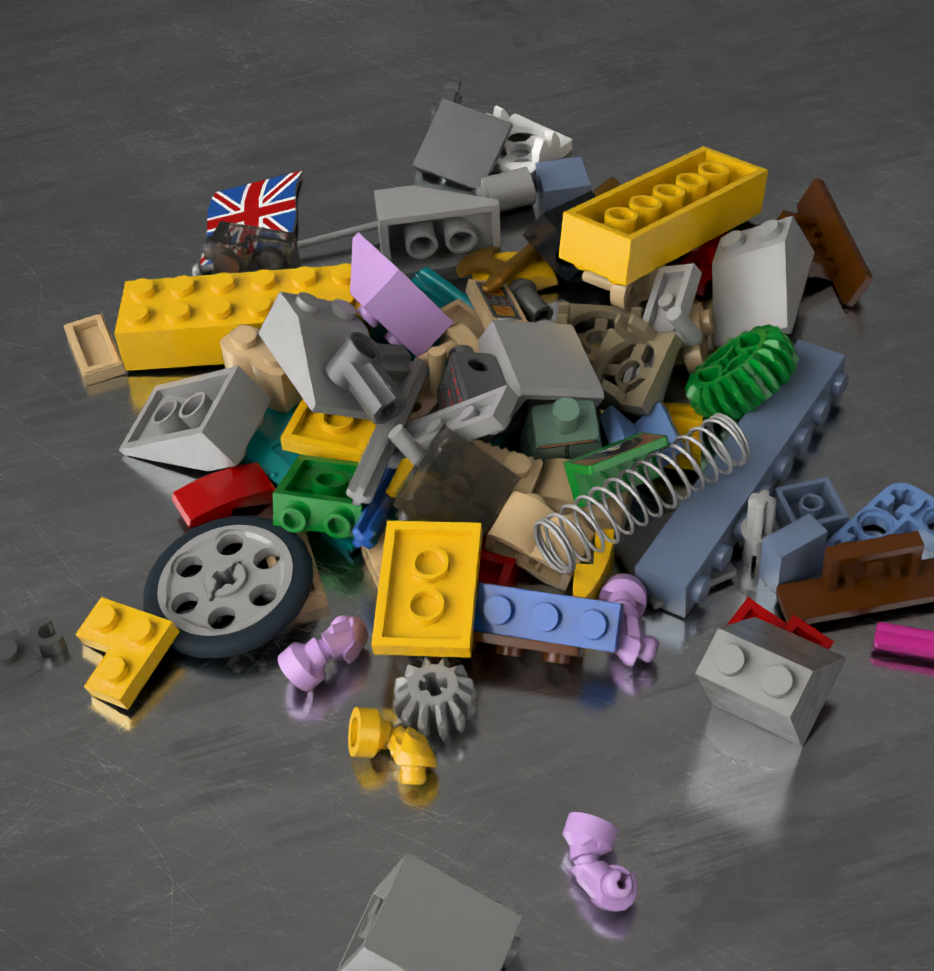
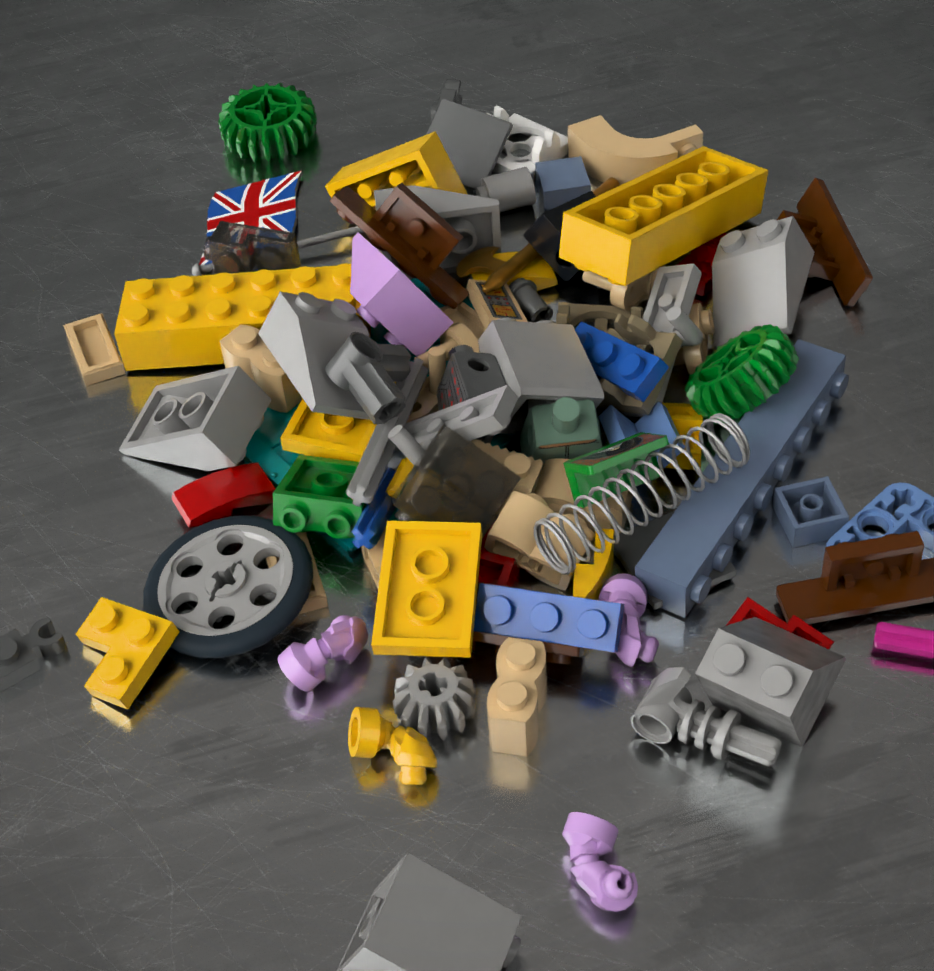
(267, 122): none -> green gear
(410, 235): none -> reddish brown bracket
(415, 163): none -> yellow wedge
(517, 696): none -> tan brick
(621, 363): none -> blue plate
(625, 157): none -> tan arch
(669, 709): none -> light grey piece
(758, 525): light grey axle -> none
(793, 552): sand blue piece -> none

